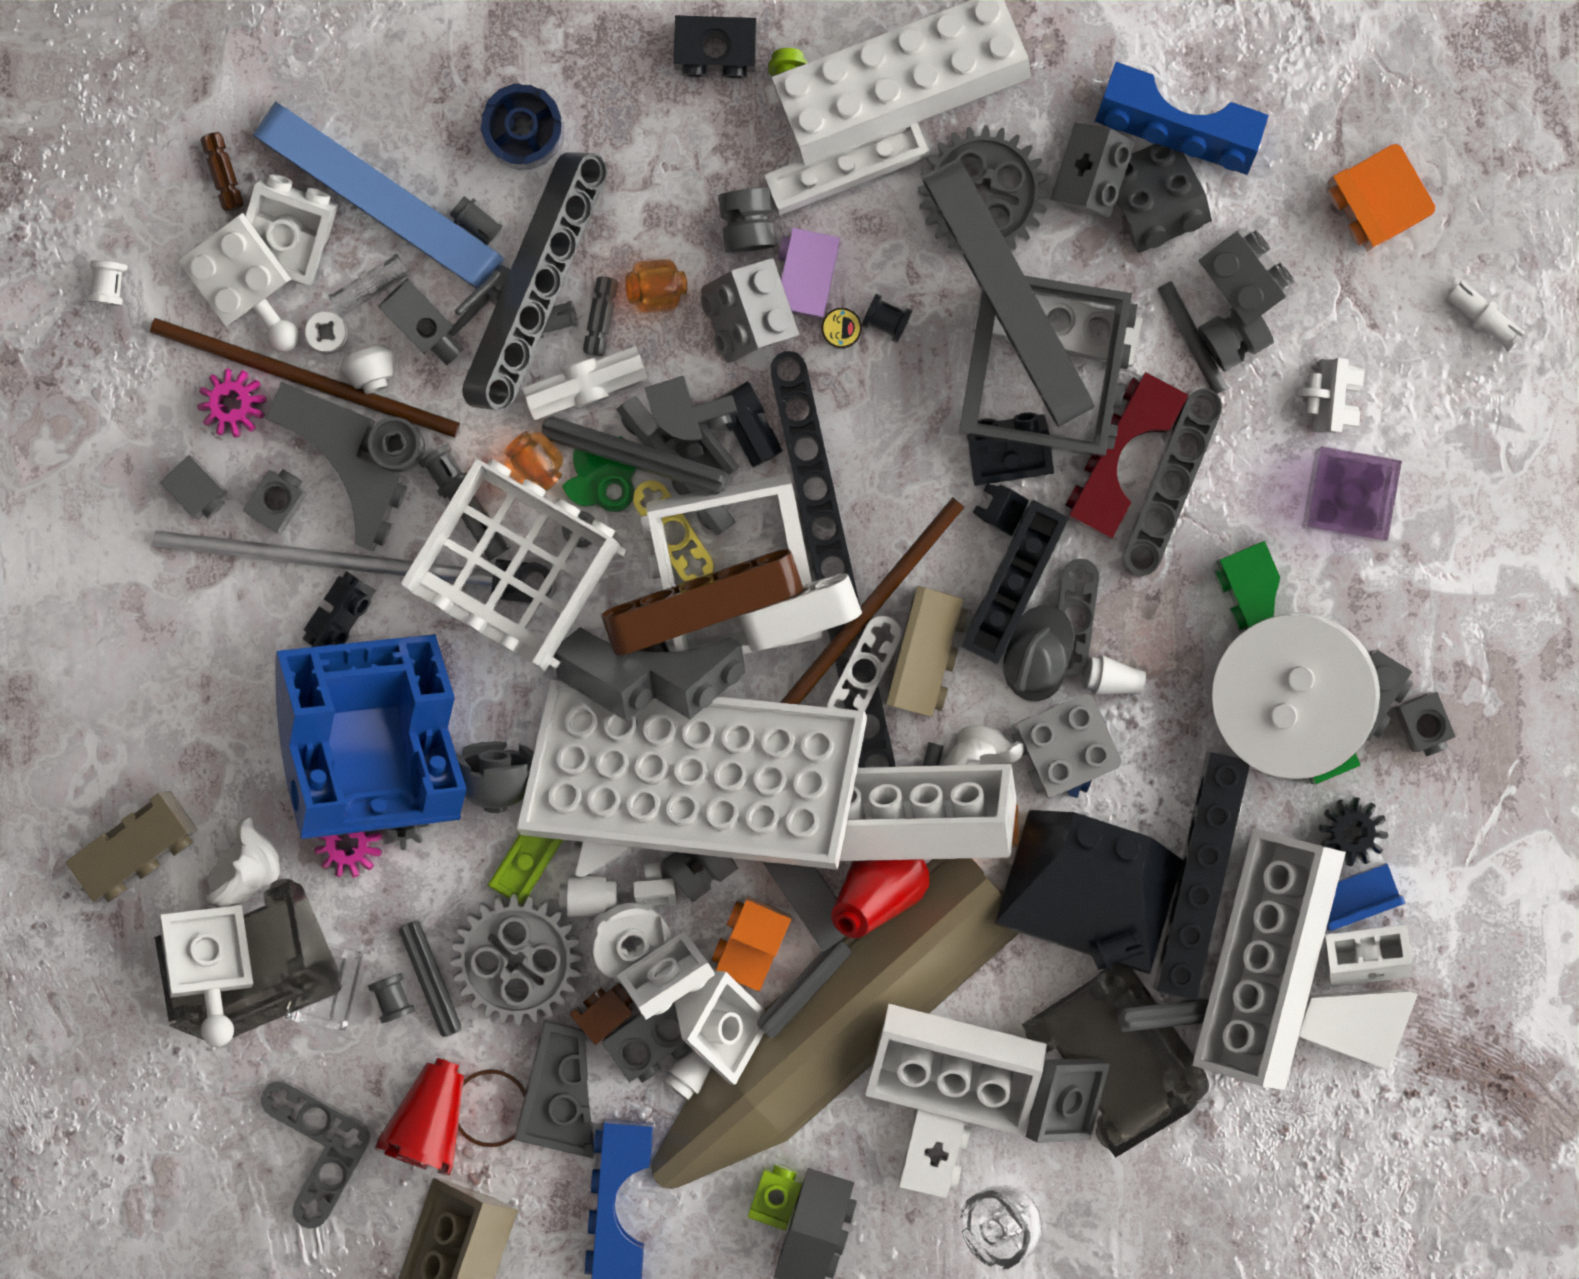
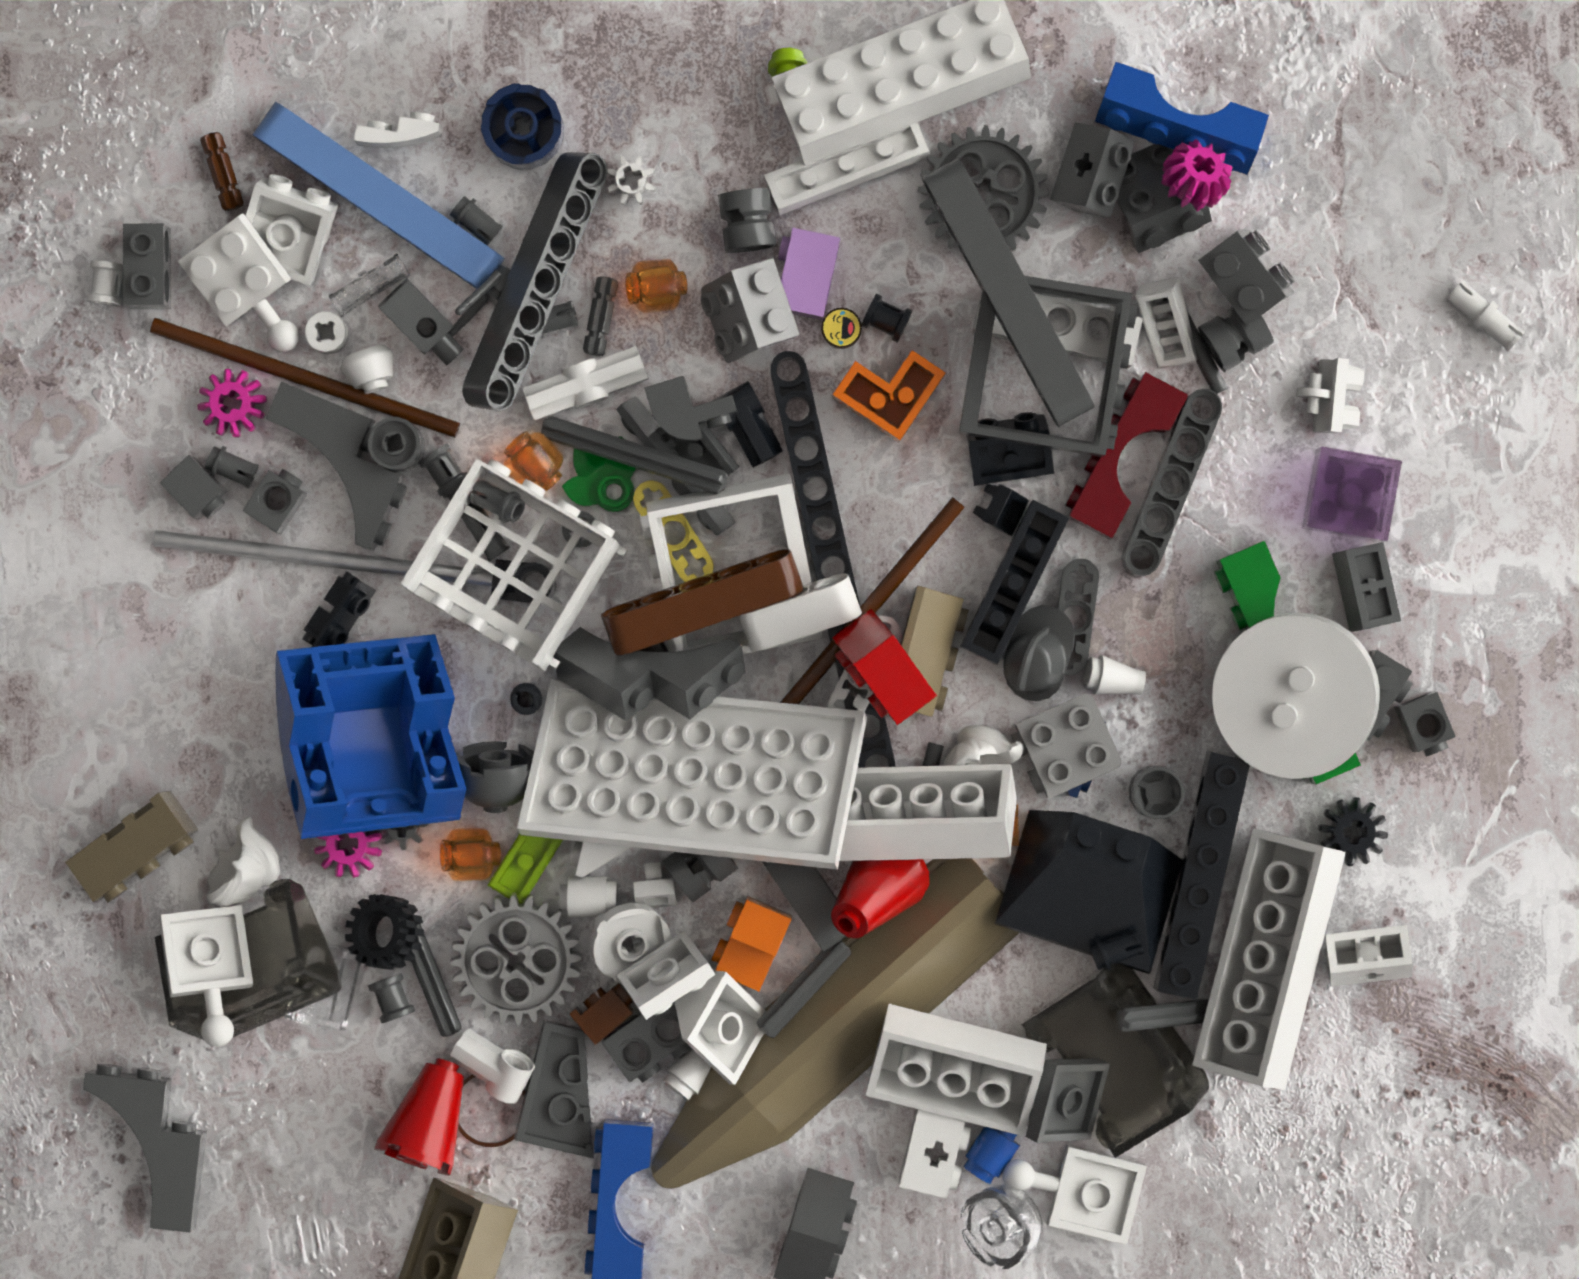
(147, 266): none -> dark grey brick
(171, 1153): none -> dark grey arch
(230, 466): none -> dark grey pin
(333, 1151): dark grey beam -> none
(365, 927): none -> black tyre
(410, 132): none -> white slope
(469, 854): none -> clear orange head
(502, 1070): none -> white piece
(506, 505): none -> dark grey pin
(537, 698): none -> black pin
(620, 177): none -> white gear
(693, 33): black brick -> none
(770, 1213): lime brick -> none
(877, 659): none -> red brick
(894, 404): none -> orange brick
(990, 1153): none -> blue brick
(1091, 1194): none -> white plate
(1156, 792): none -> dark grey wheel
(1176, 303): none -> white slope
(1196, 175): none -> dark pink gear
(1359, 1023): white slope -> none
(1363, 896): blue panel -> none
(1366, 587): none -> dark grey hinge
(1380, 197): orange bracket -> none

